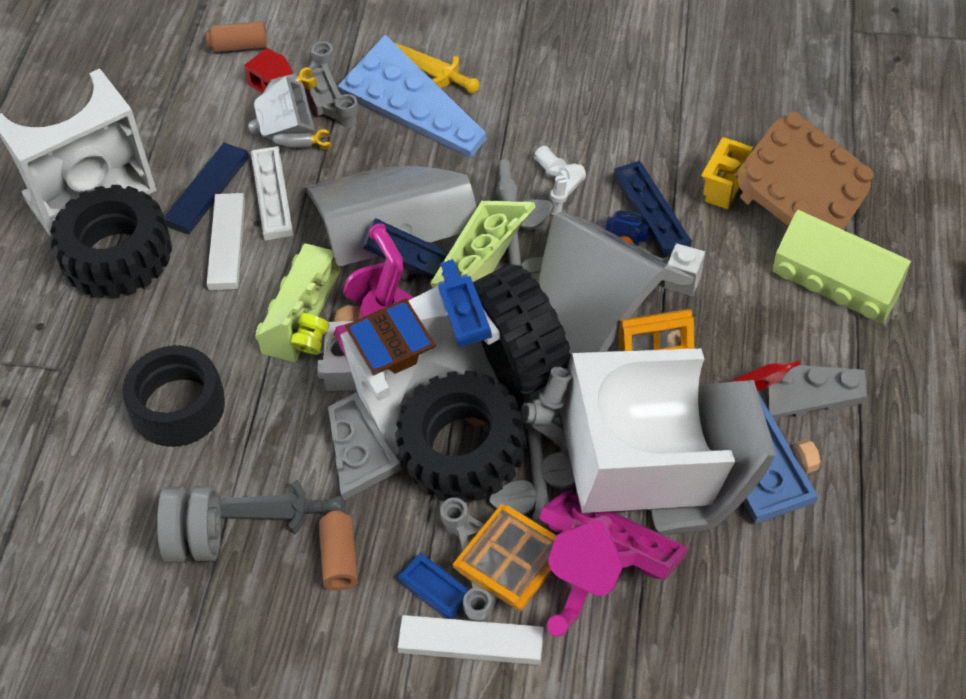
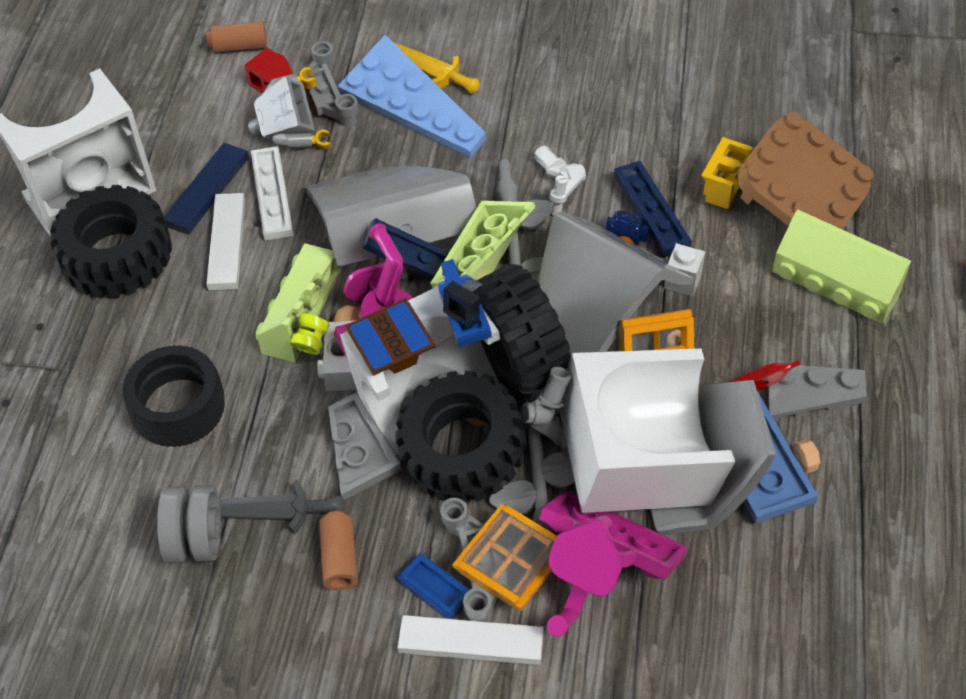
(463, 302): none -> black tile

